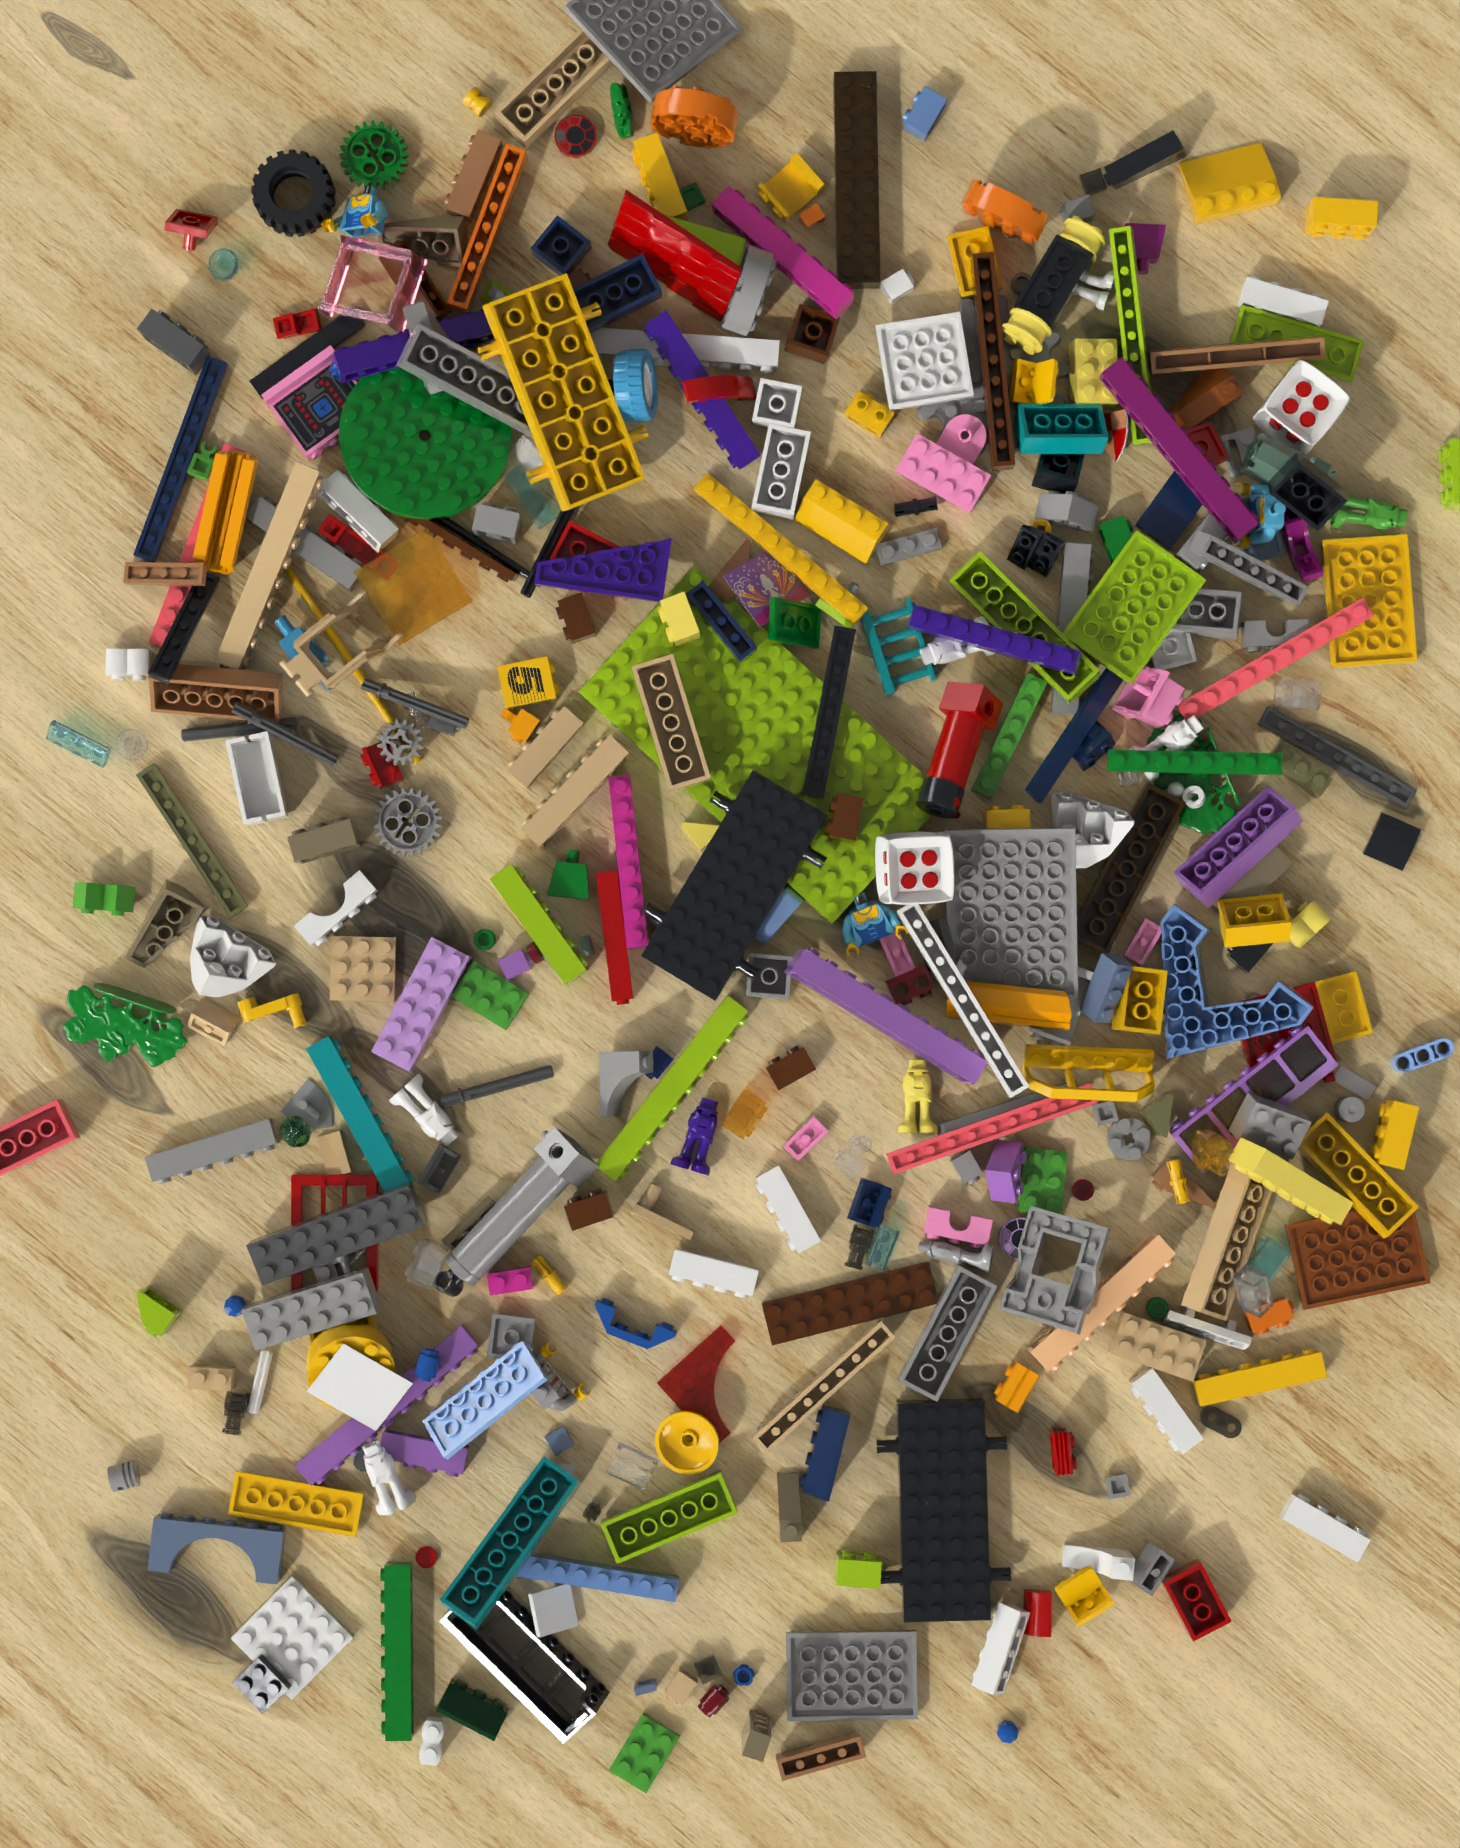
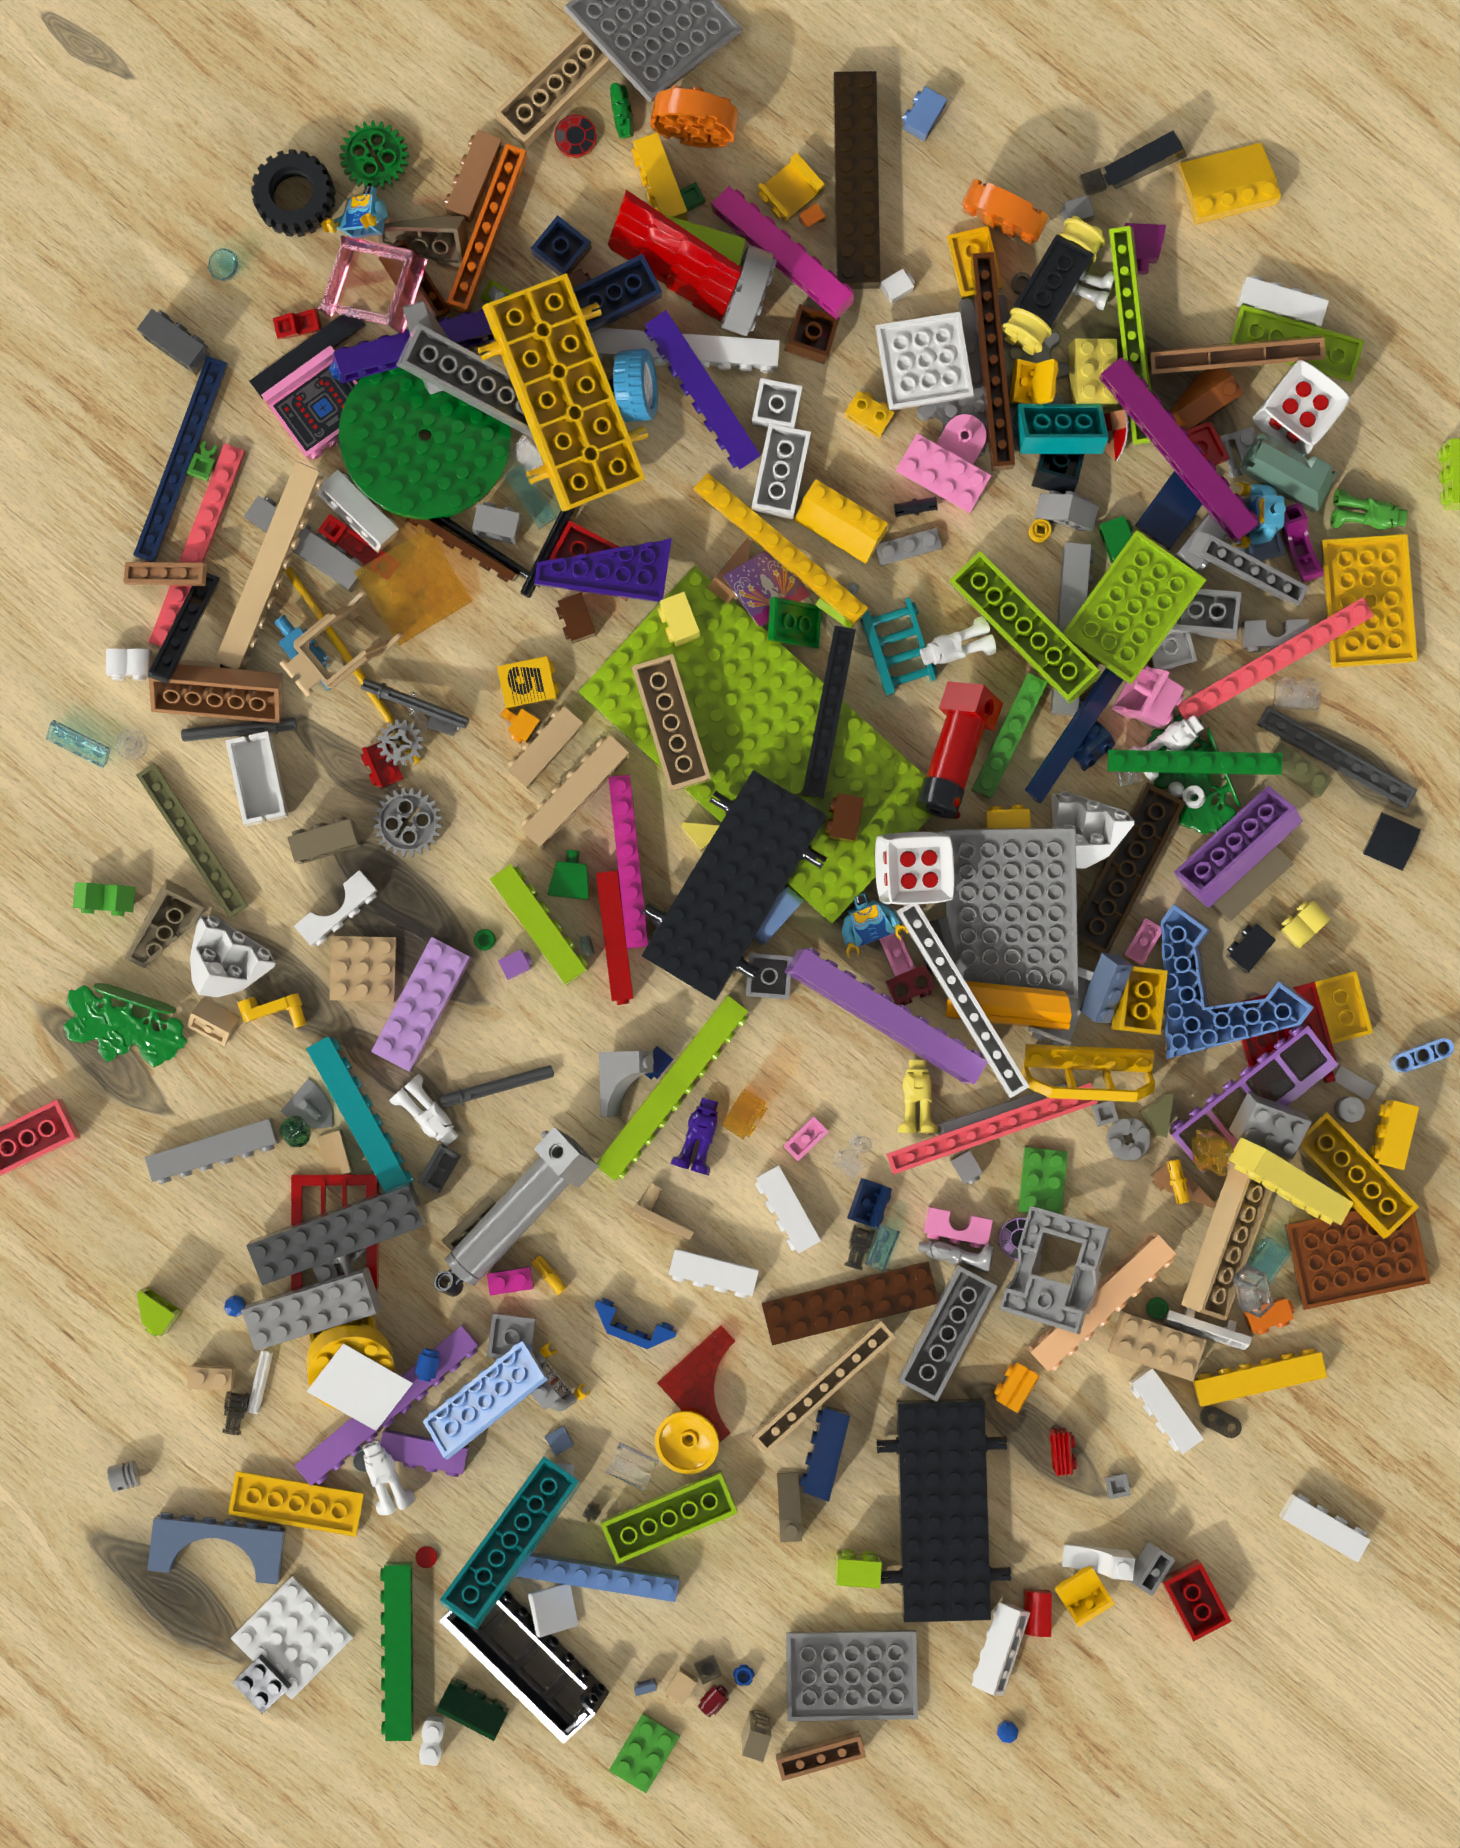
(191, 225): red tile -> none
(225, 510): light orange piece -> none
(280, 731): dark grey axle -> none
(427, 1263): clear brick -> none
(477, 102): yellow wheel -> none
(489, 995): bright green plate -> none
(535, 953): dark red tile -> none
(589, 1209): reddish brown brick -> none
(719, 388): red slope -> none
(721, 622): dark blue brick -> none
(790, 1068): reddish brown brick -> none
(995, 640): dark purple brick -> none
(1005, 1170): medium lavender brick -> none
(1035, 550): black slope -> none
(1082, 1190): dark red tile -> none
(1254, 920): yellow slope -> none
(1307, 491): black brick -> none
(1341, 217): yellow brick -> none

